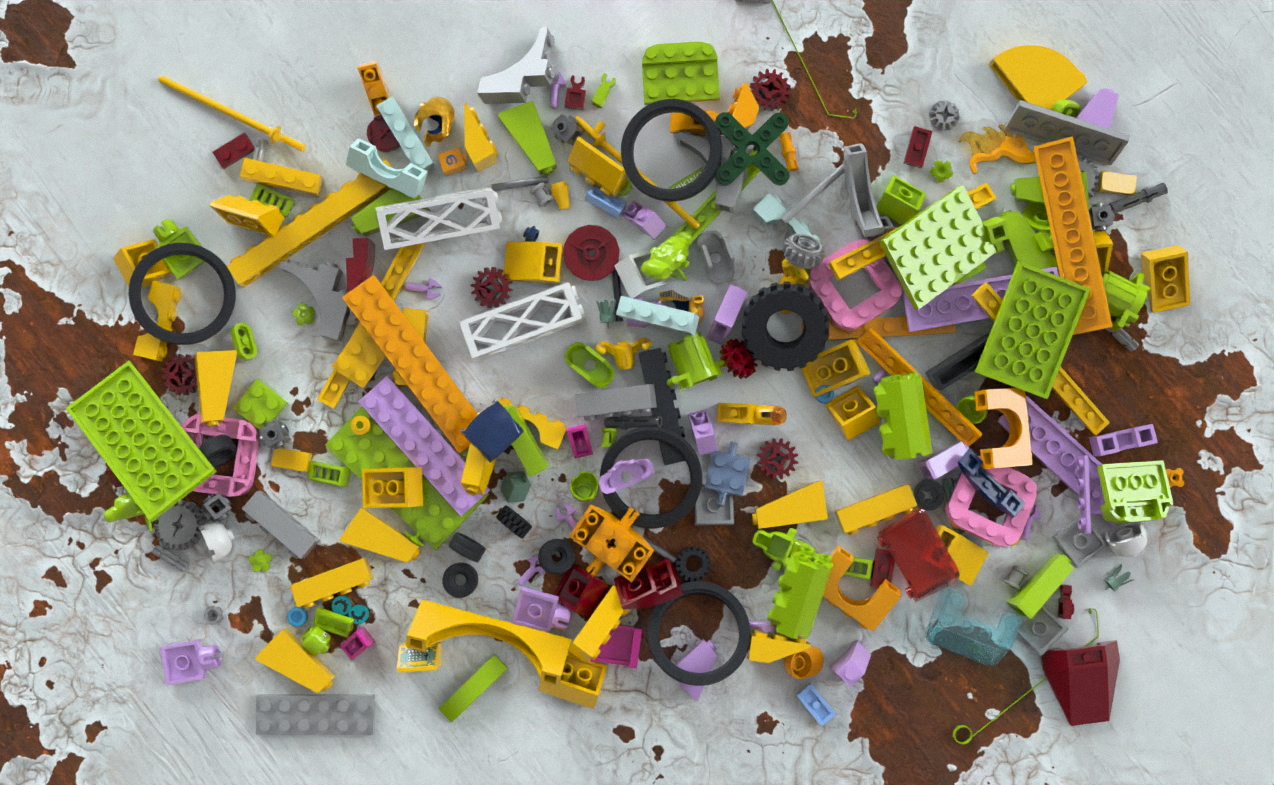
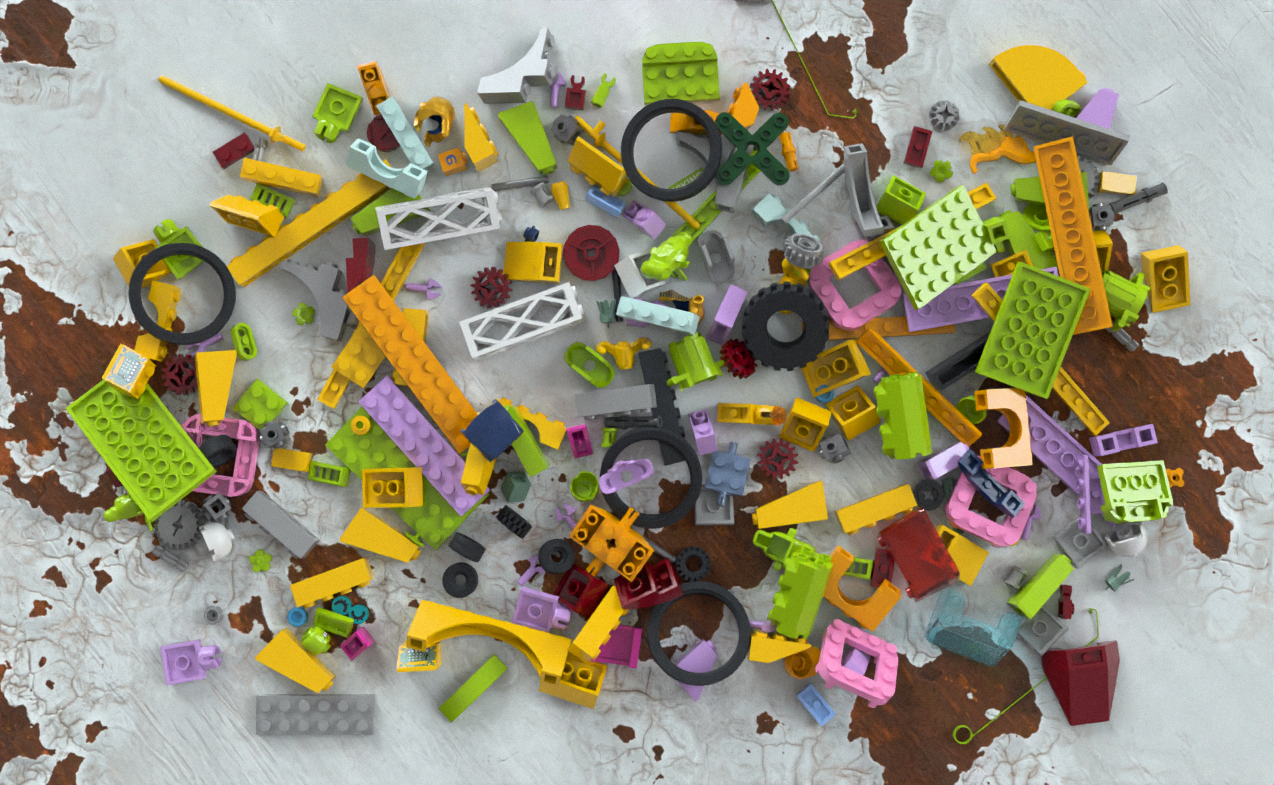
(129, 372): none -> slope
(206, 343): none -> lavender bar
(335, 112): none -> lime plate
(805, 424): none -> yellow slope
(834, 448): none -> flat silver brick
(885, 657): none -> bright pink plate
(1007, 266): none -> yellow slope

